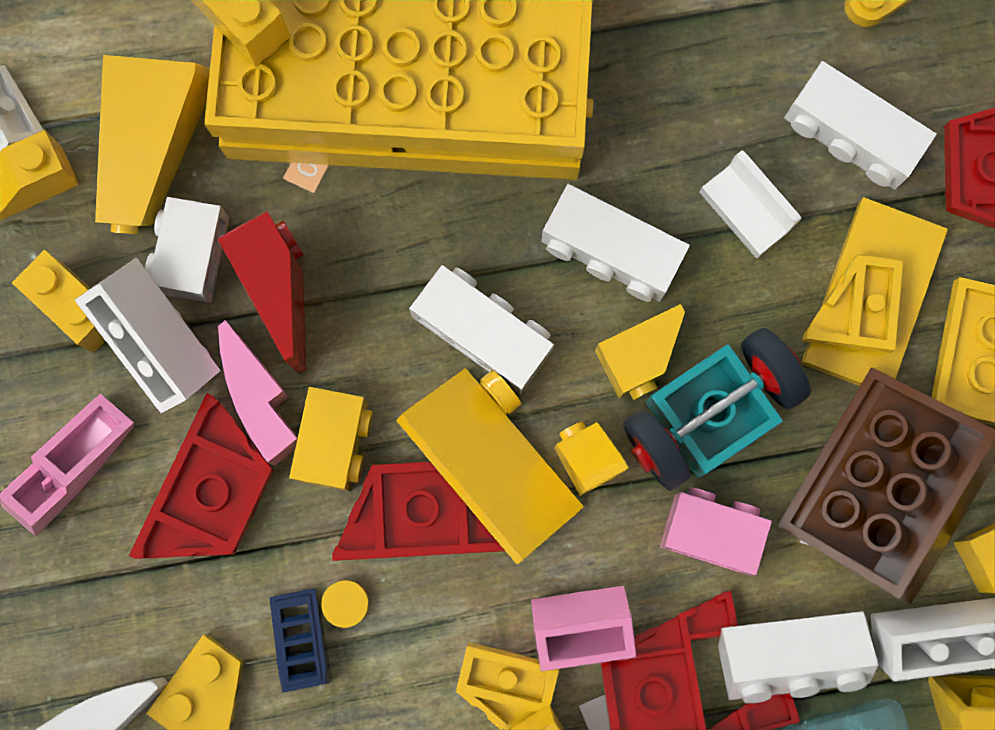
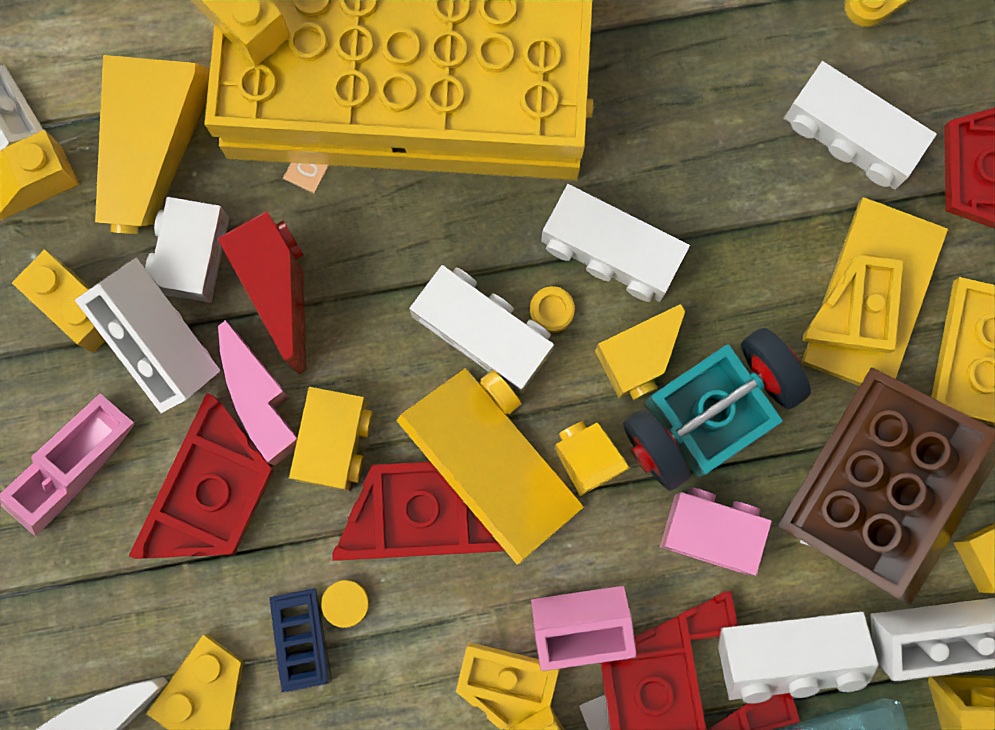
(552, 309): none -> yellow tile
(750, 205): white panel -> none

